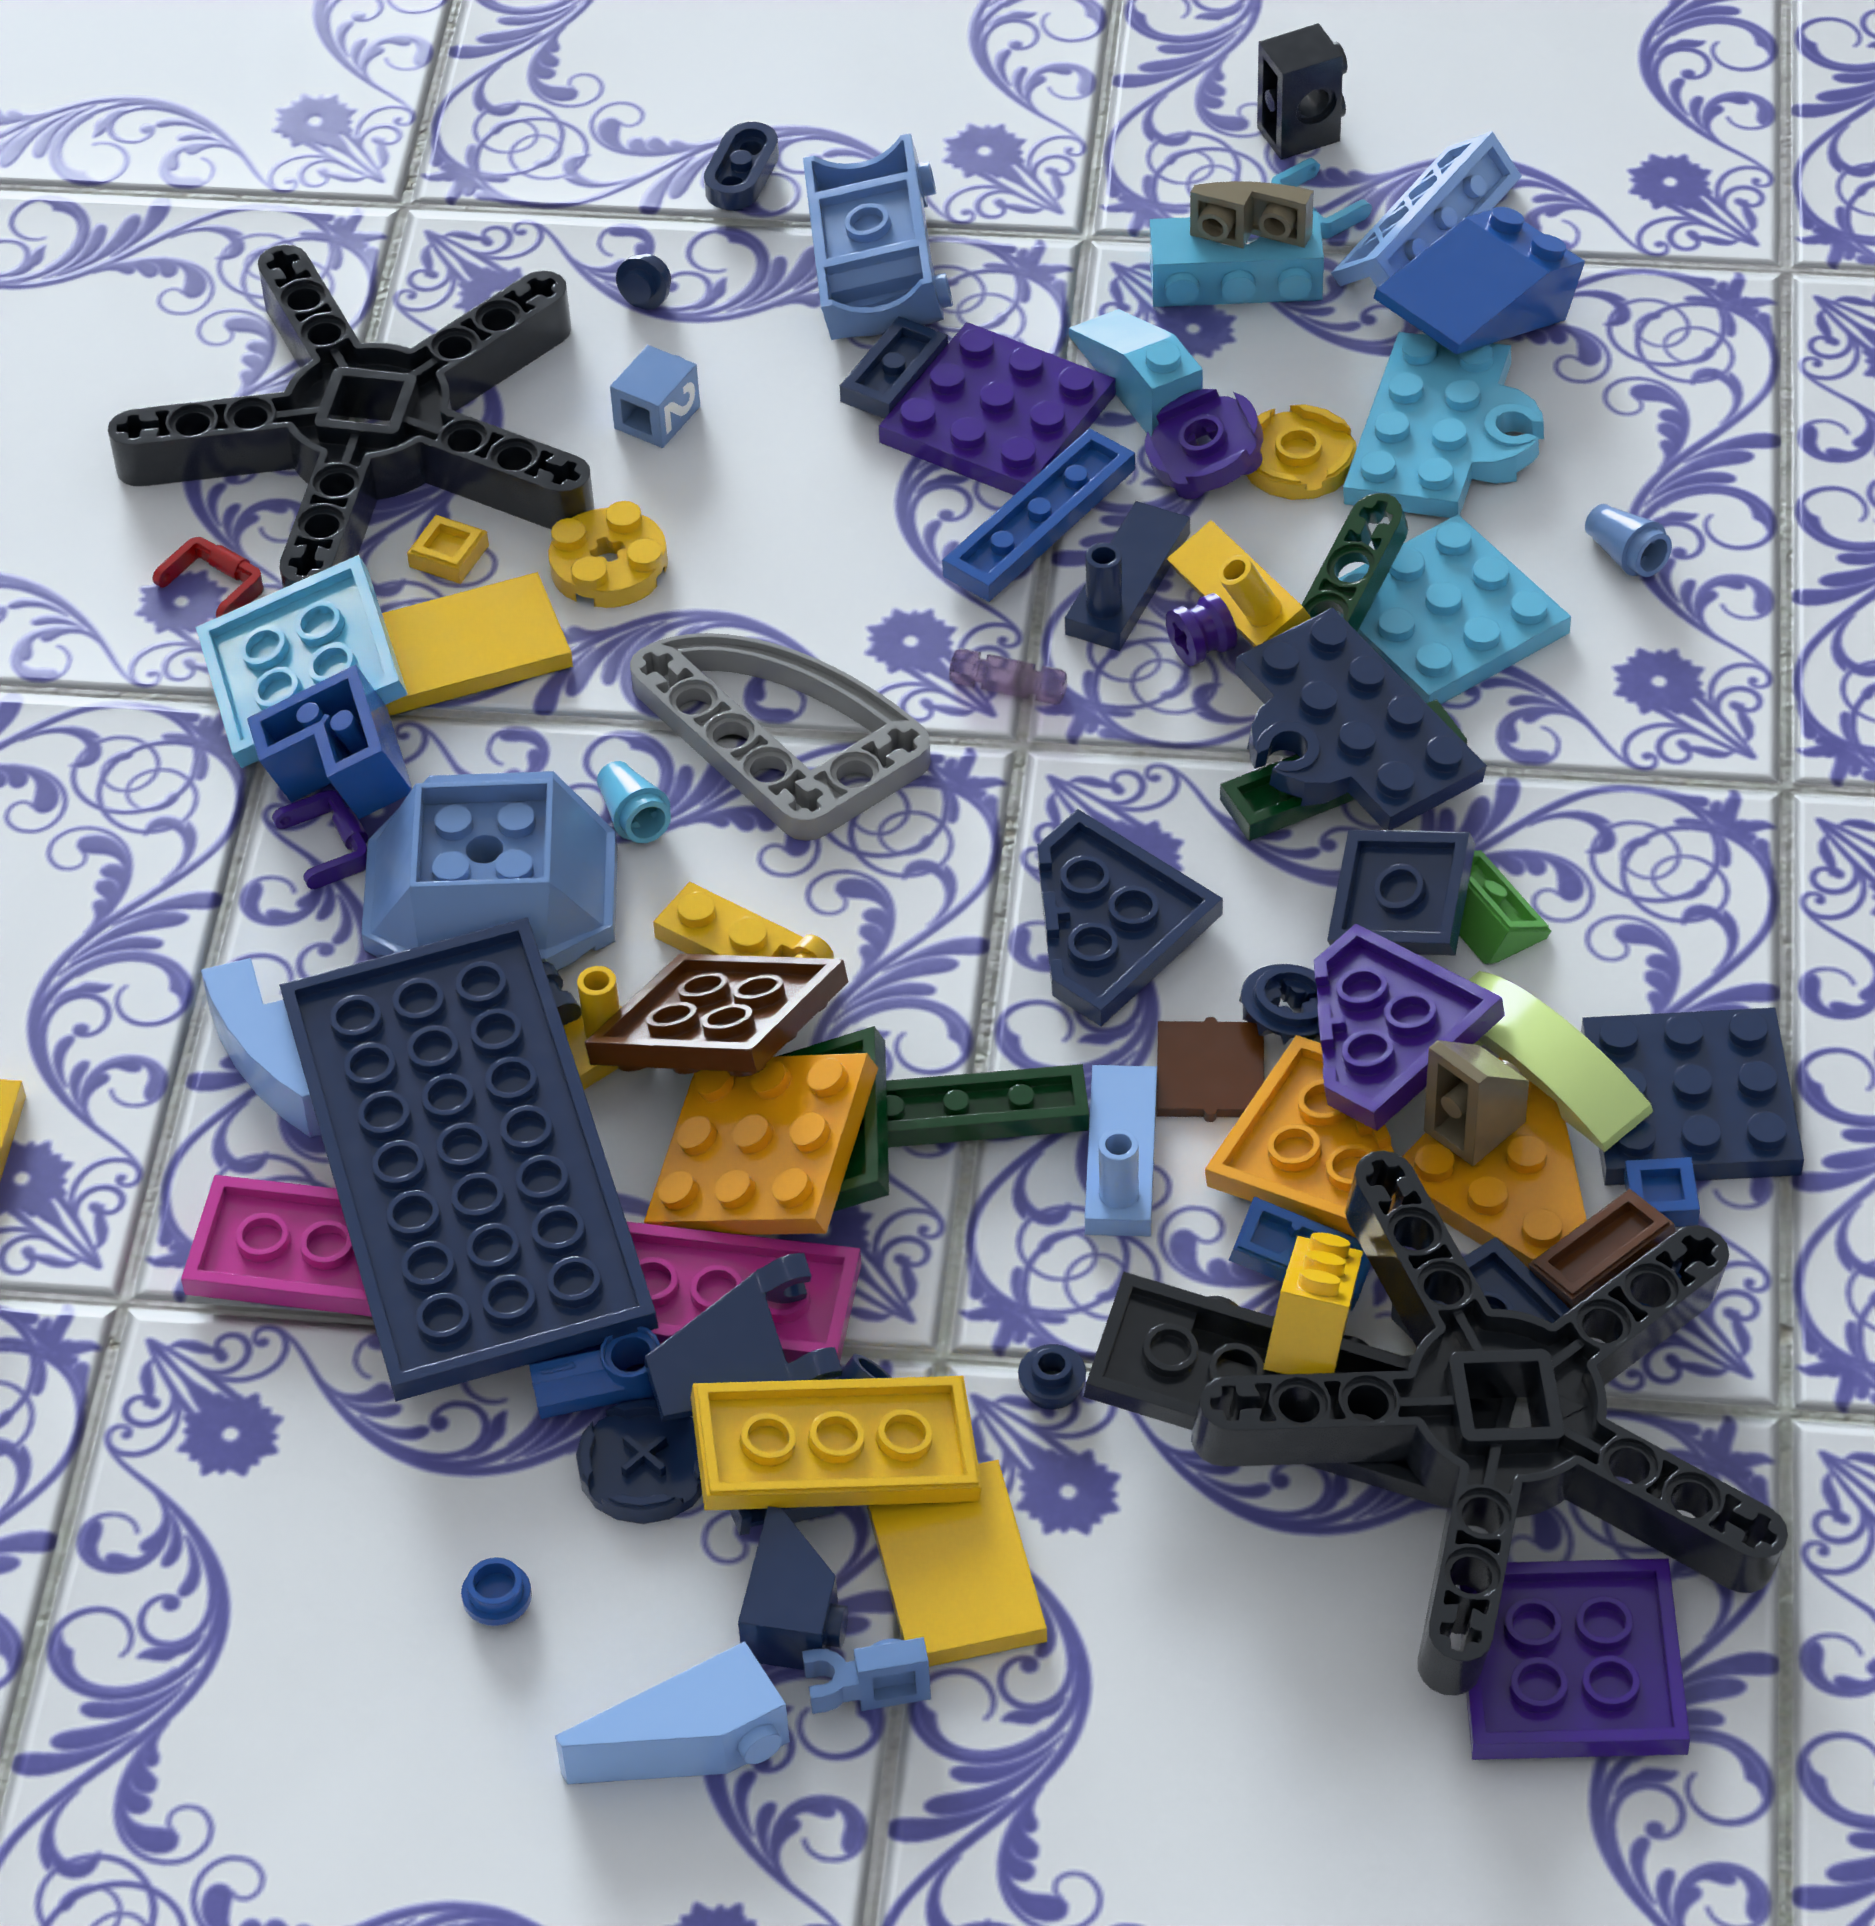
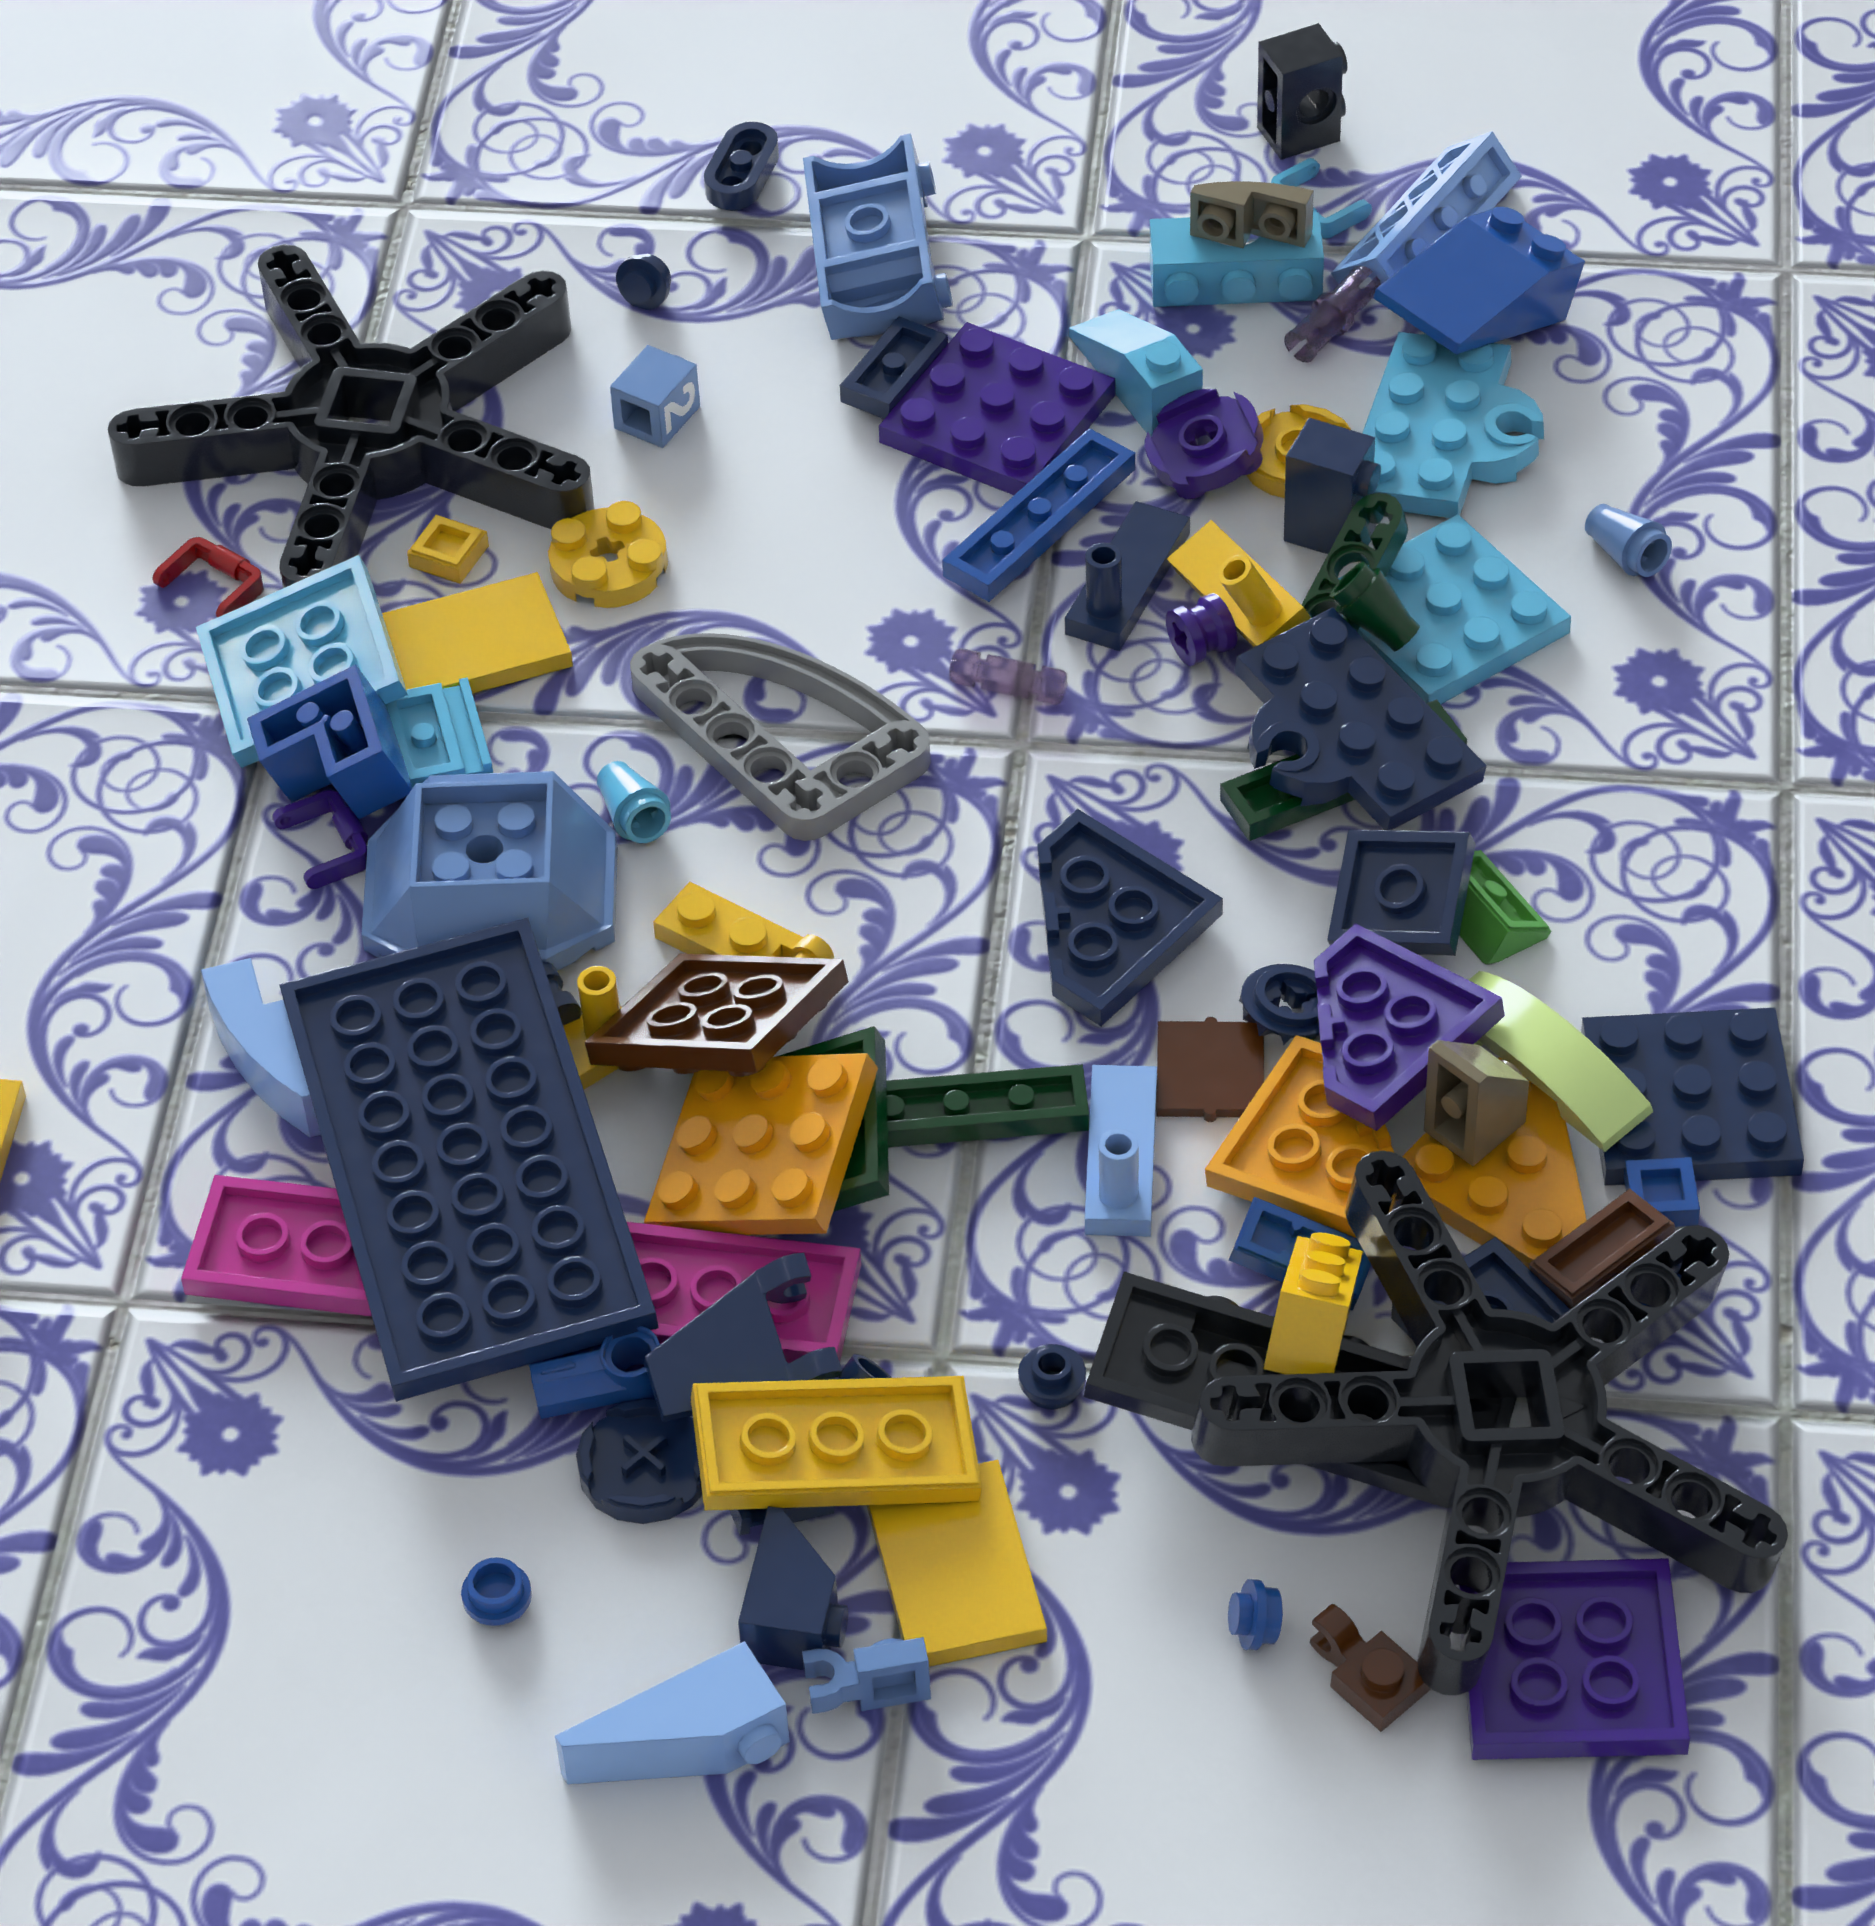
(440, 732): none -> medium azure plate
(1255, 1614): none -> blue plate
(1324, 480): none -> dark blue brick
(1332, 314): none -> clear purple pin
(1370, 1676): none -> reddish brown plate
(1373, 605): none -> dark green cone

